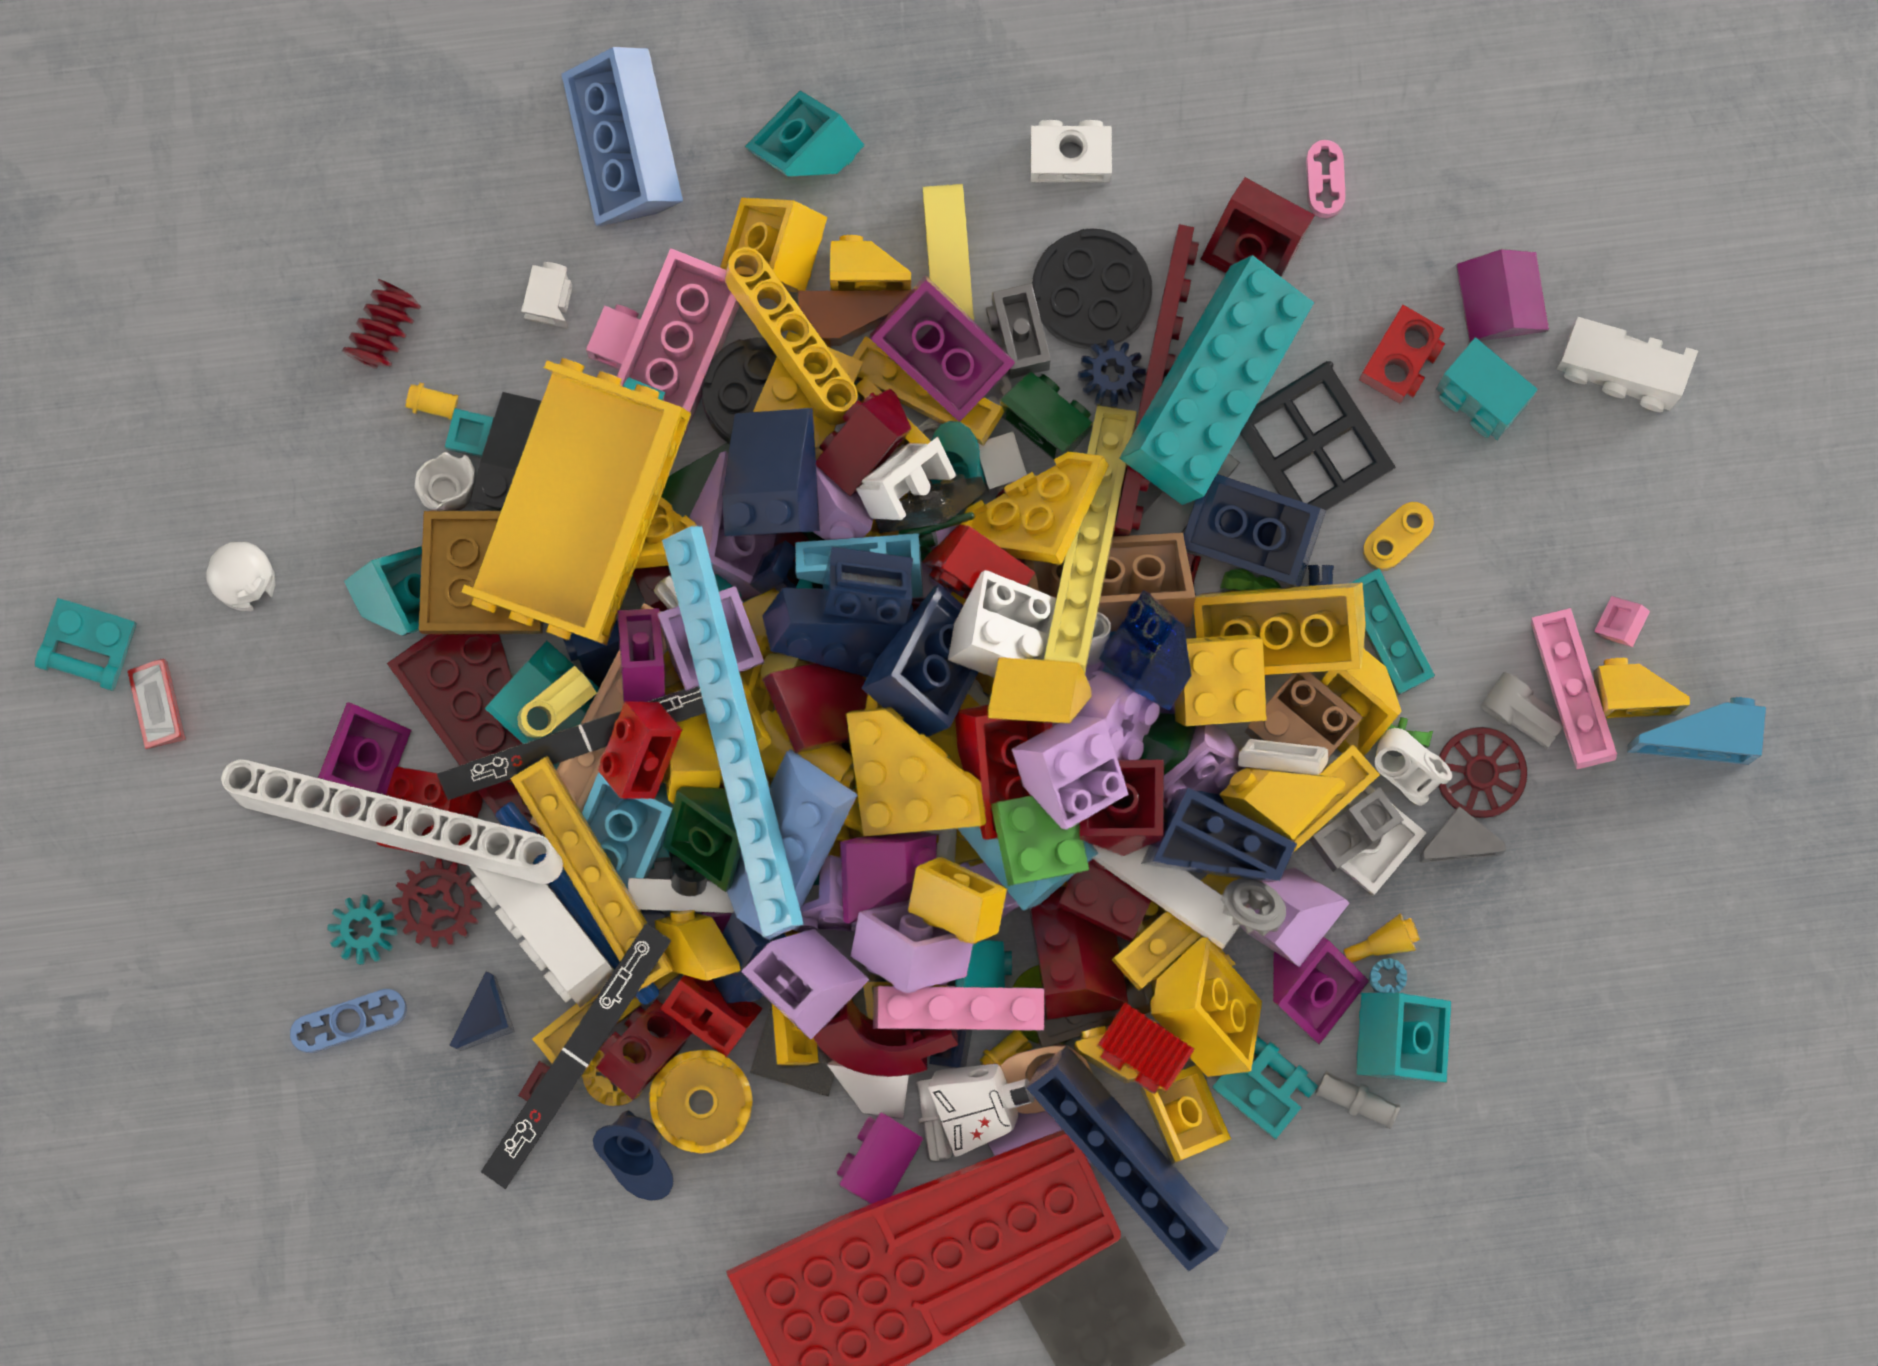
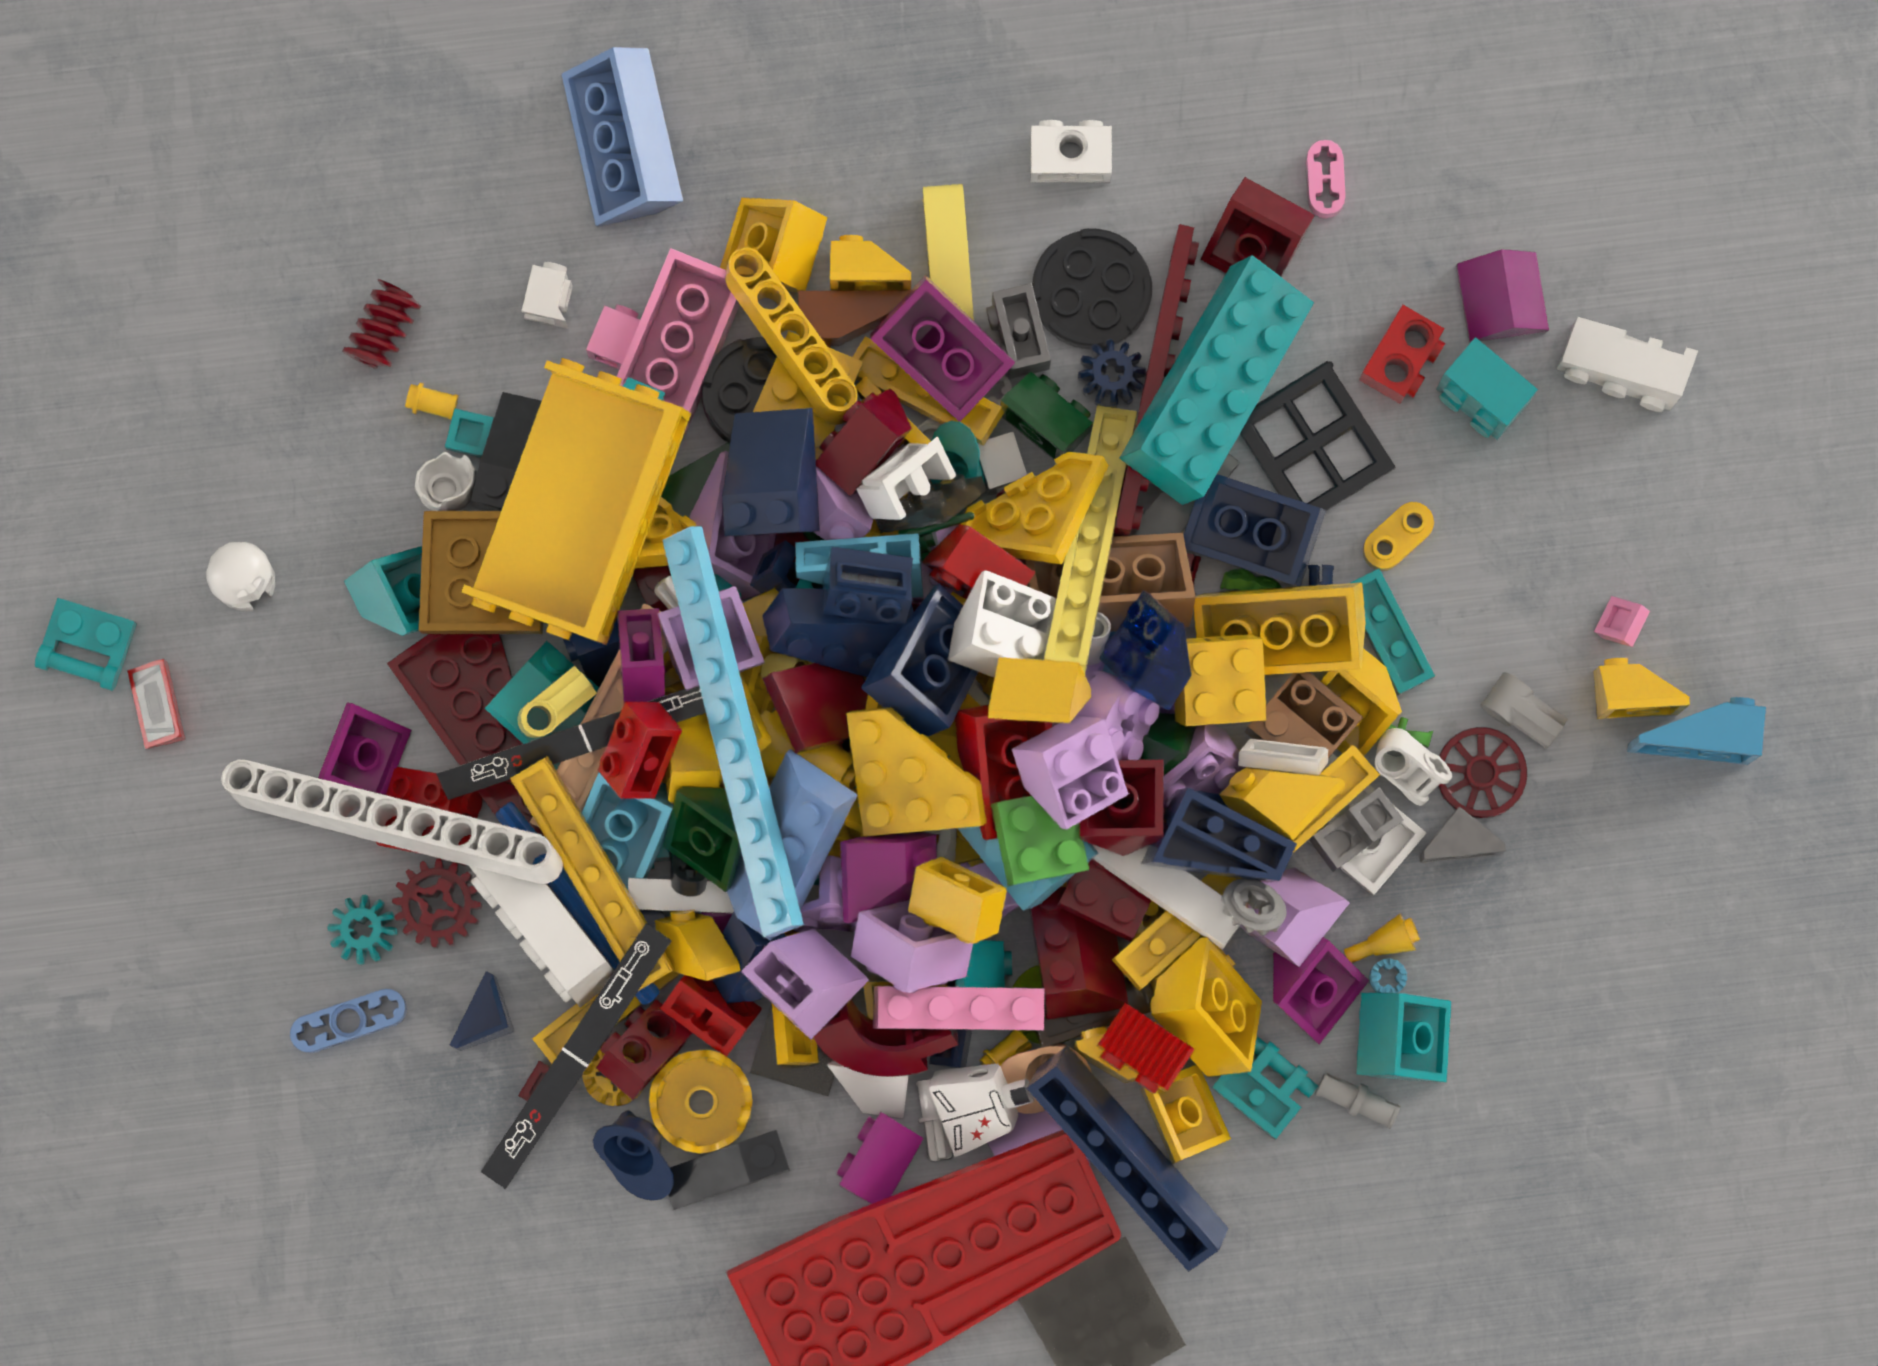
(727, 1169): none -> black slope
(806, 139): teal slope -> none
(1573, 689): bright pink plate -> none

